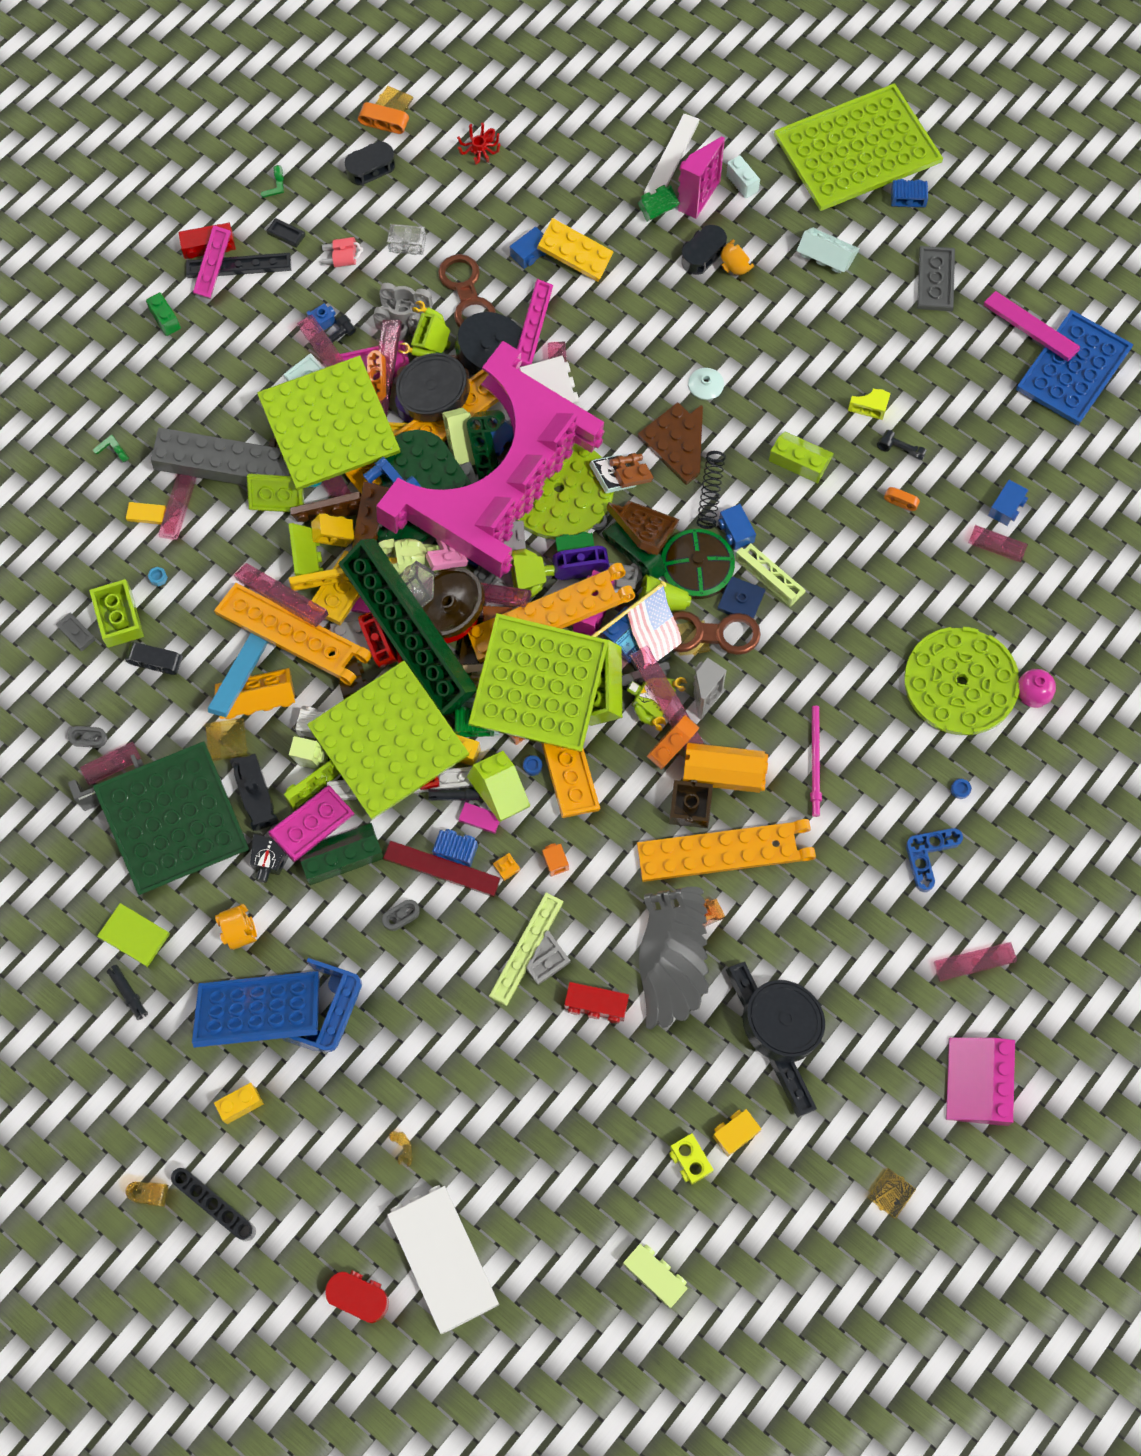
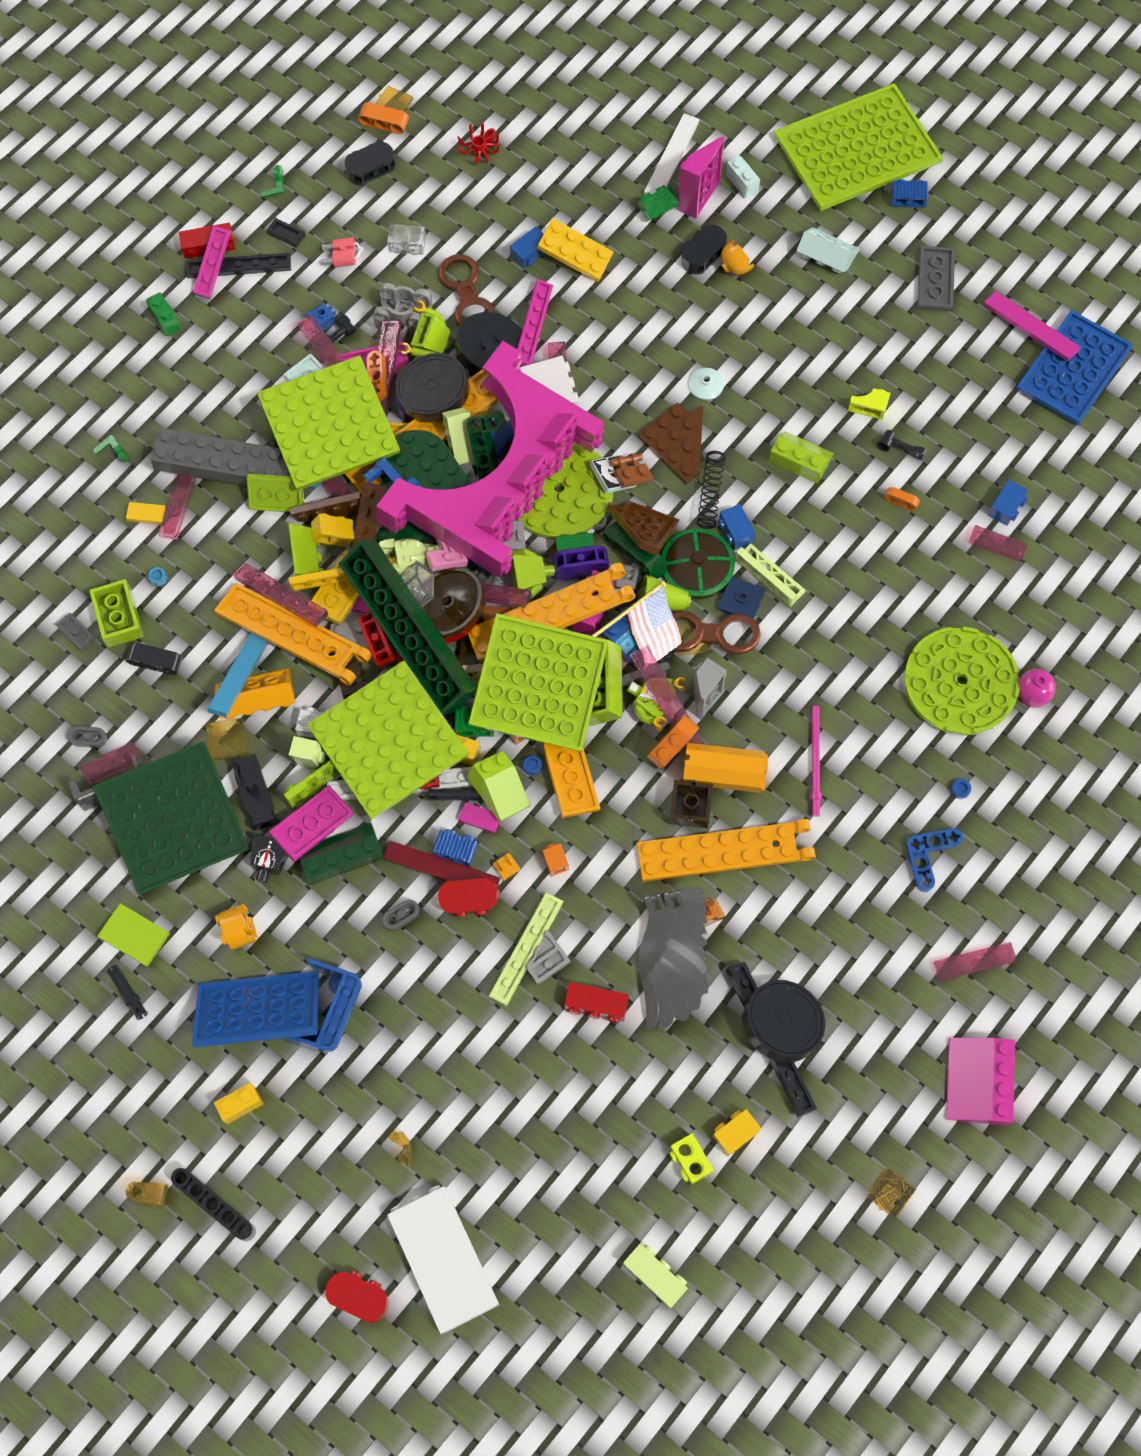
(468, 896): none -> red brick

